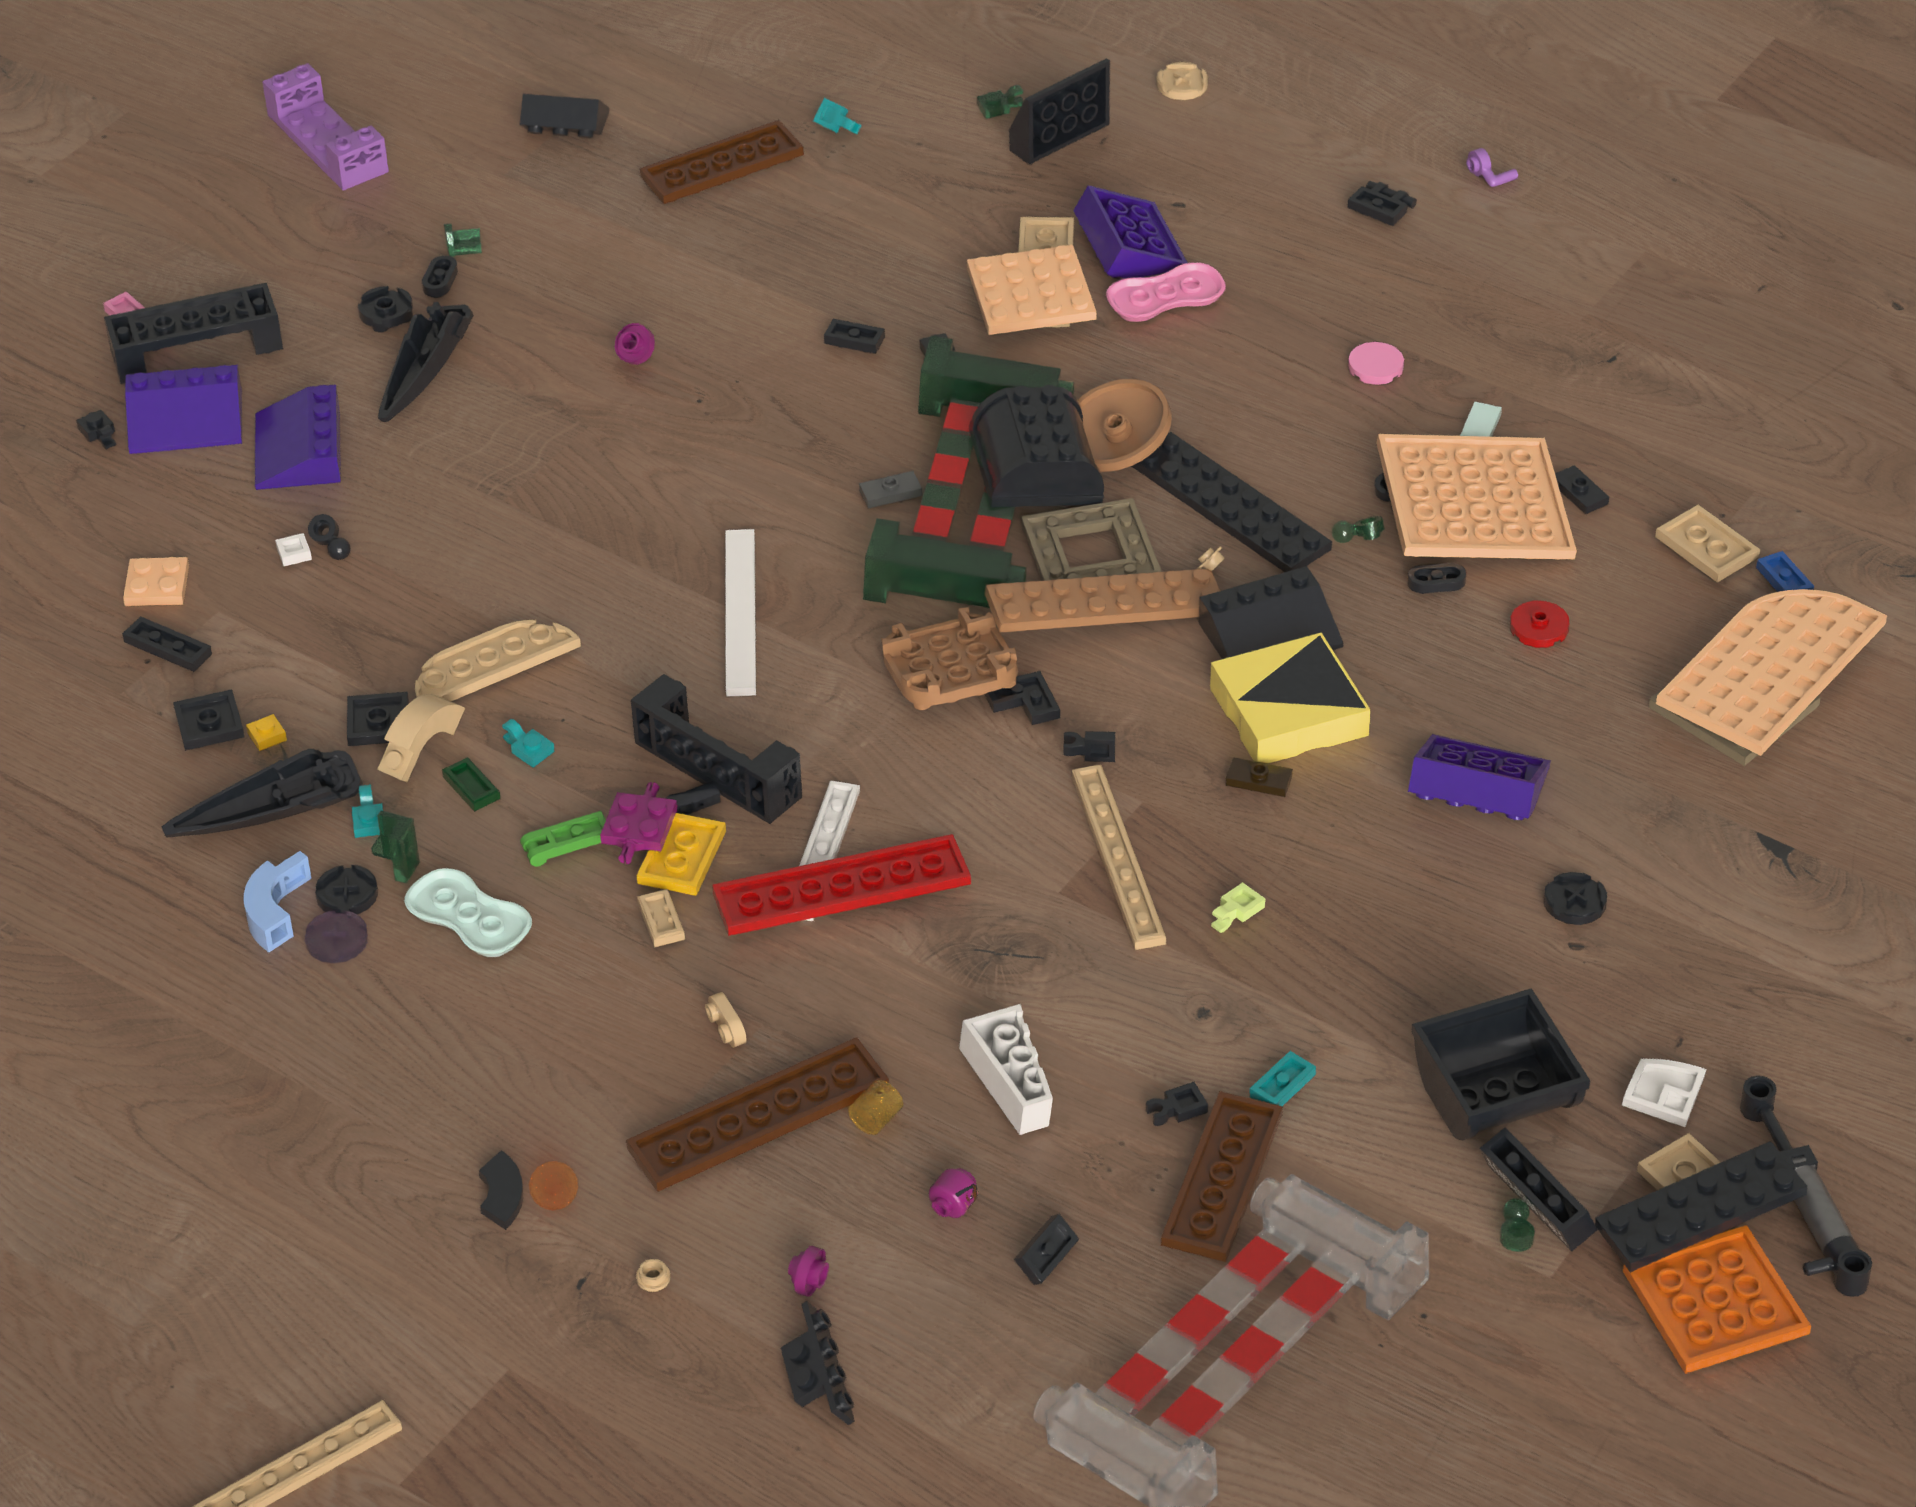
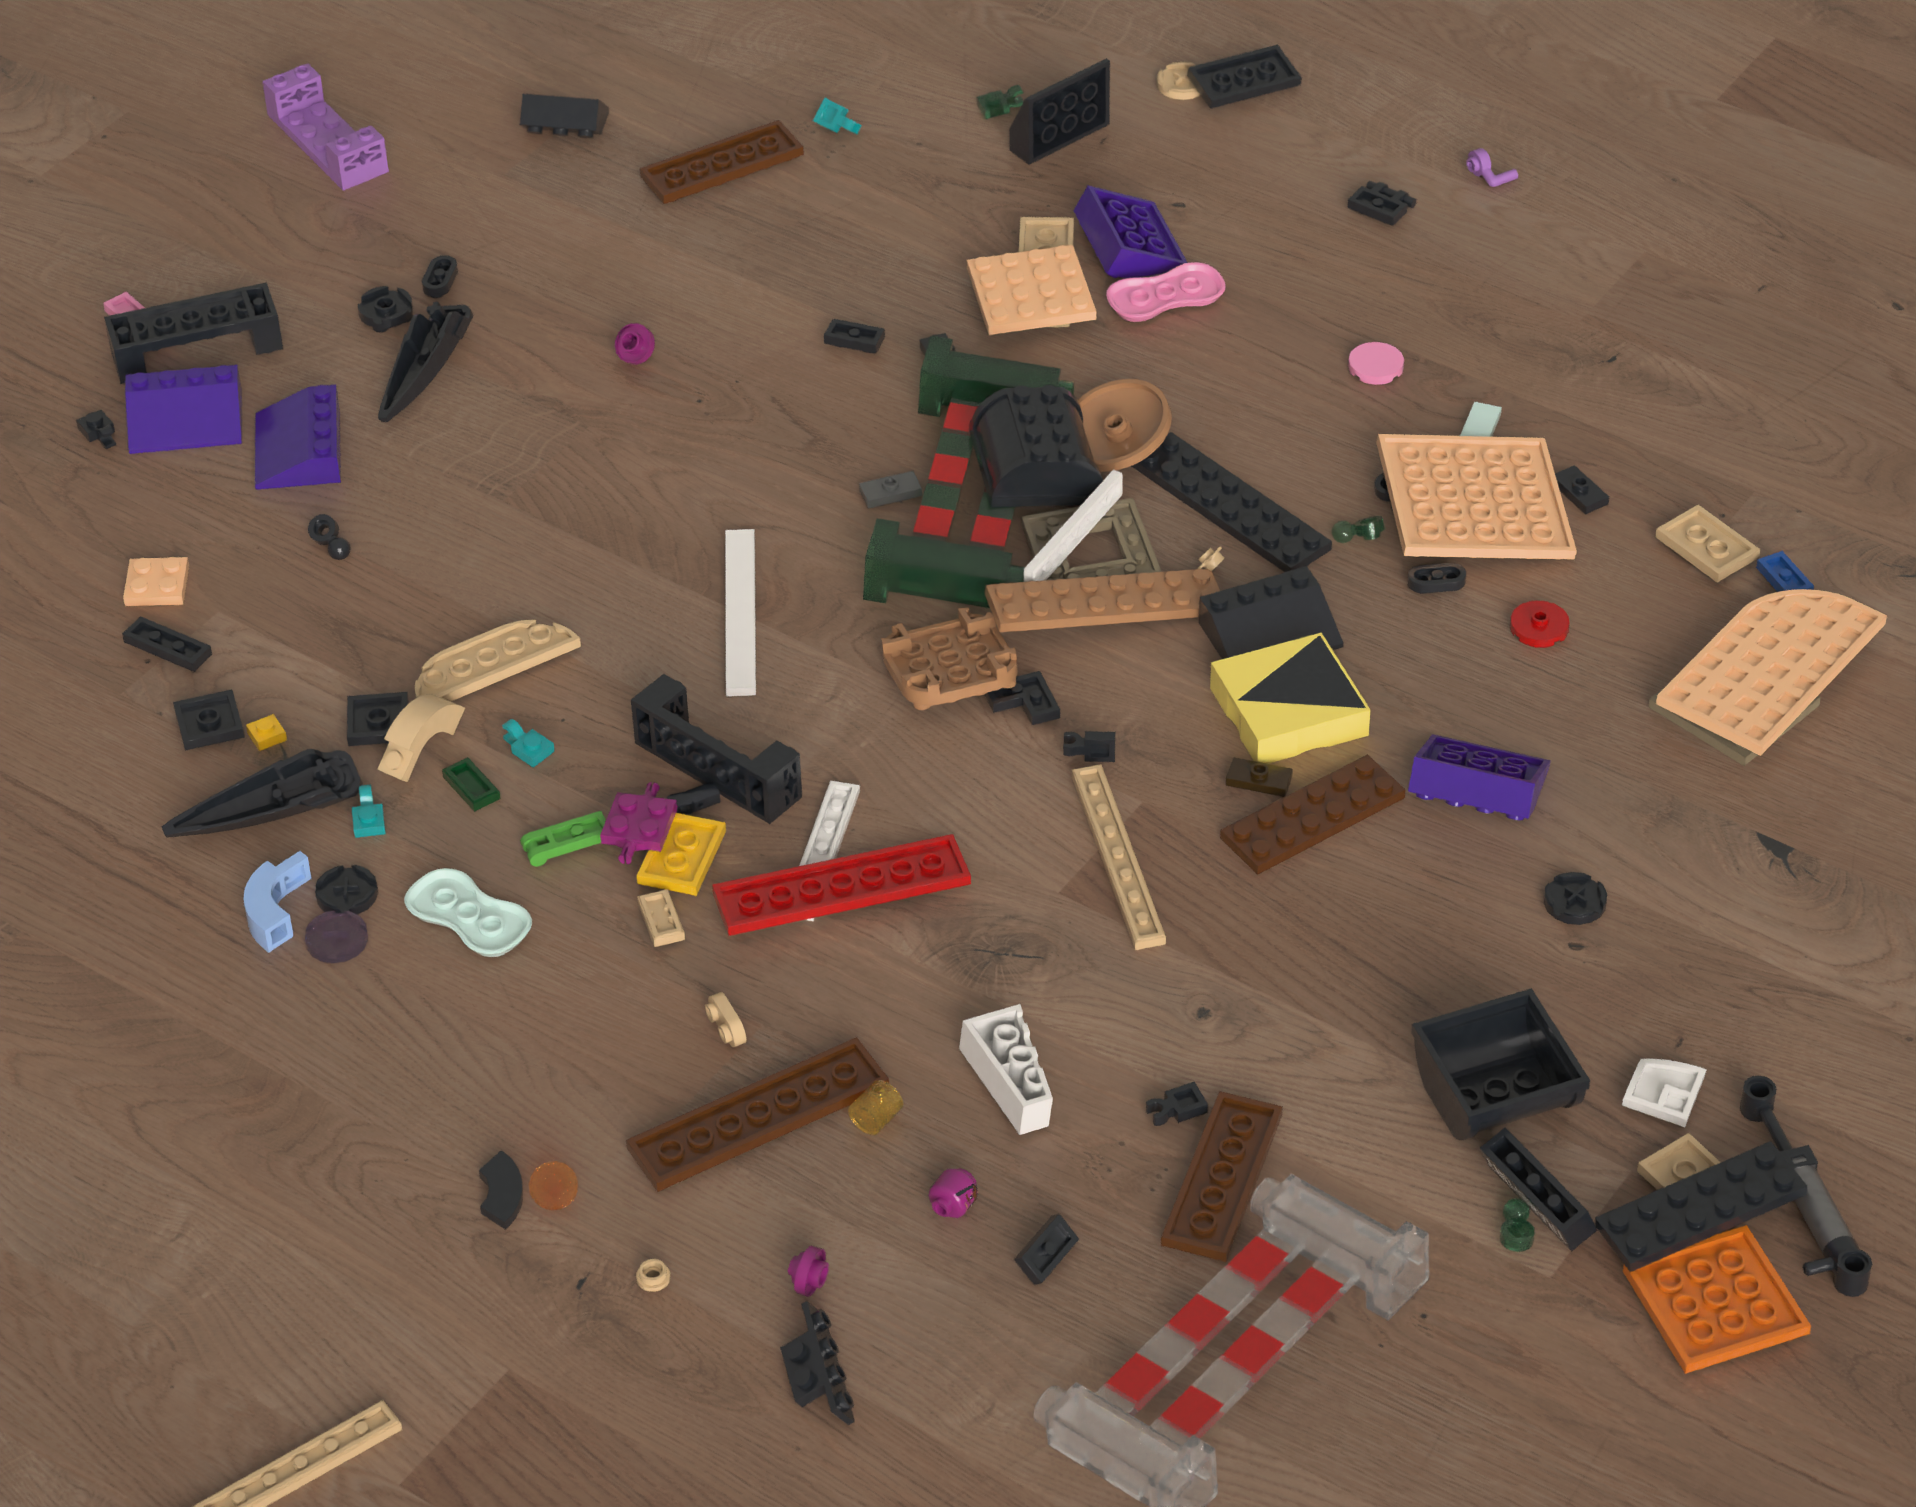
(293, 549): white plate -> none
(397, 843): clear green panel -> none
(462, 241): clear green tile -> none
(1075, 529): none -> white tile
(1238, 903): yellowish green plate -> none
(1244, 76): none -> black plate
(1283, 1080): teal plate -> none
(1312, 814): none -> reddish brown plate

